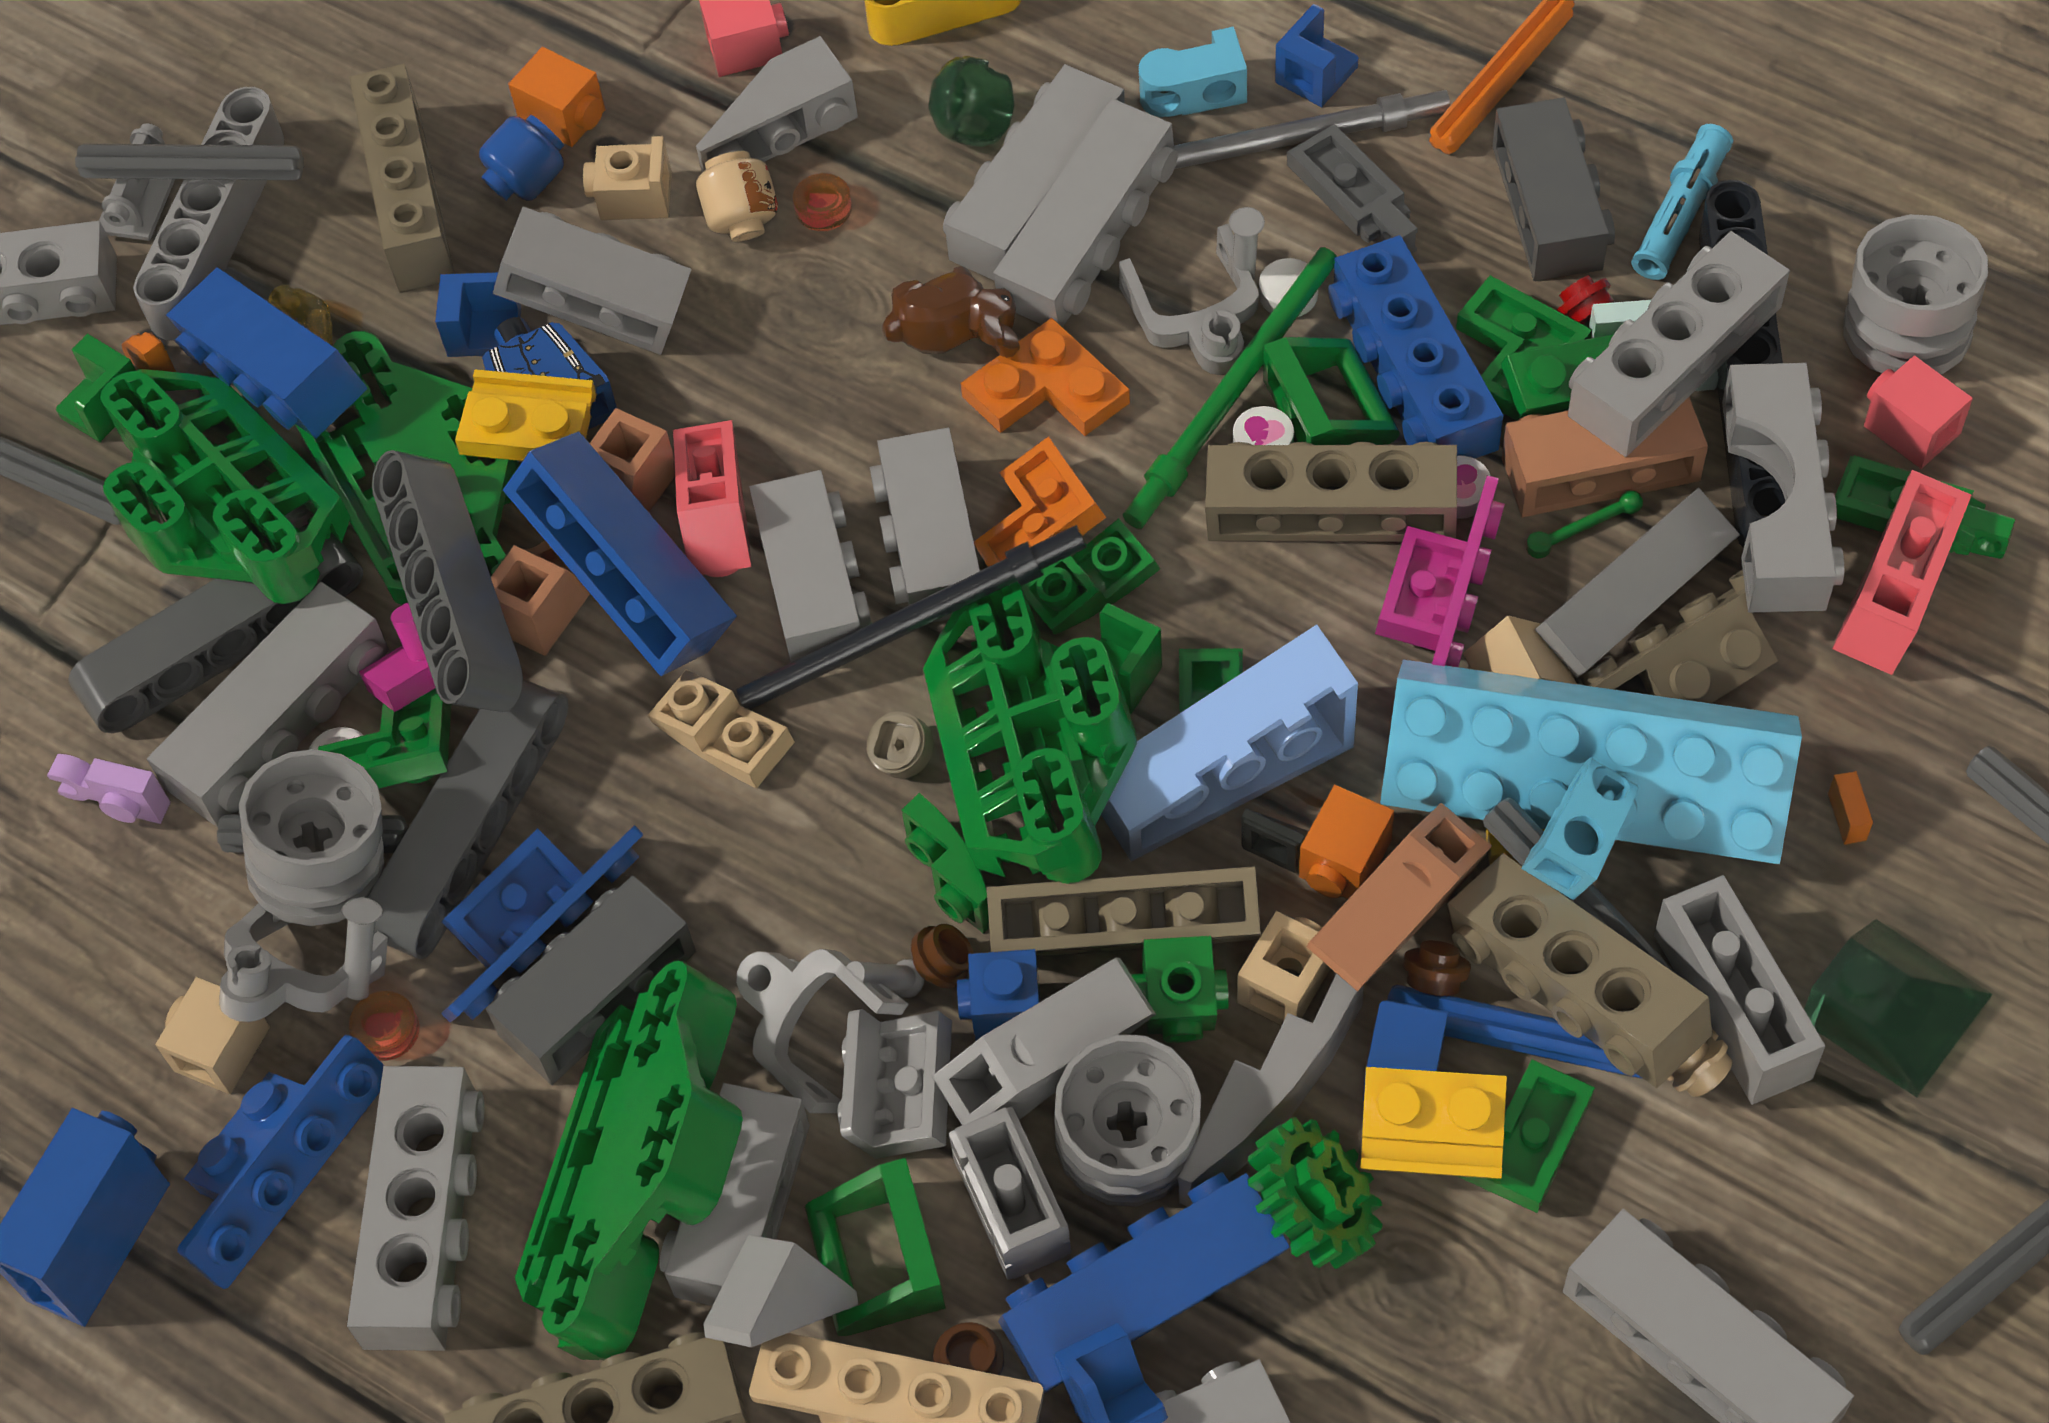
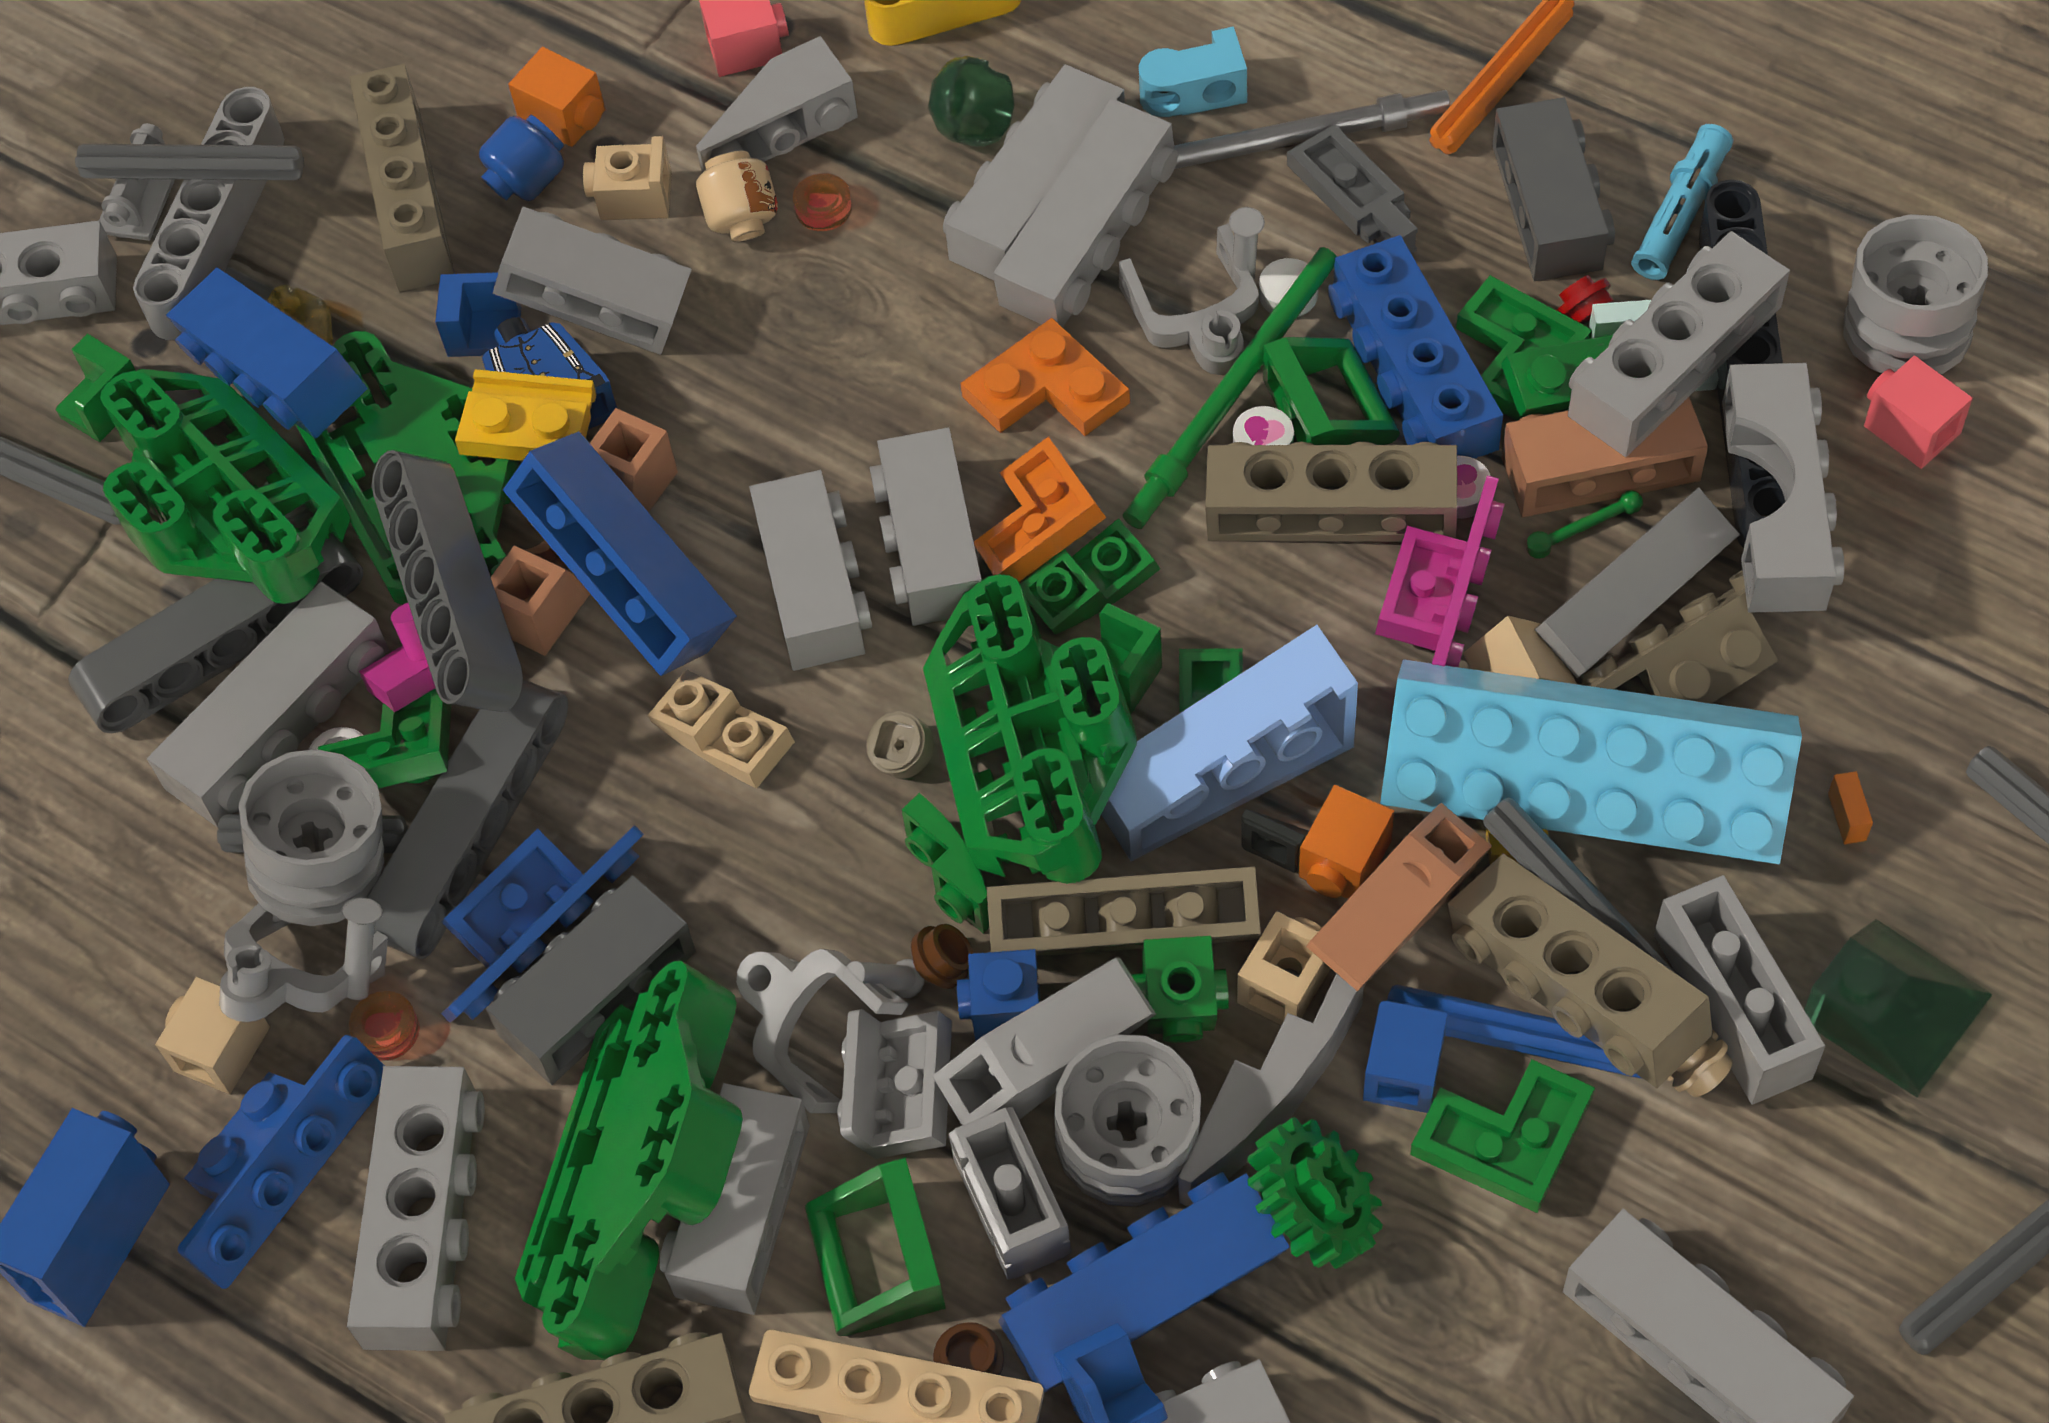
(119, 789): lavender plate -> none
(147, 352): orange tile -> none
(711, 499): coral slope -> none
(774, 1292): light grey slope -> none
(949, 313): reddish brown animal -> none
(1021, 564): black bar -> none
(1310, 62): blue panel -> none
(1433, 1122): yellow plate -> none
(1436, 968): reddish brown plate -> none
(1582, 830): medium azure leg -> none
(1872, 490): green hinge -> none
(1902, 573): coral slope -> none

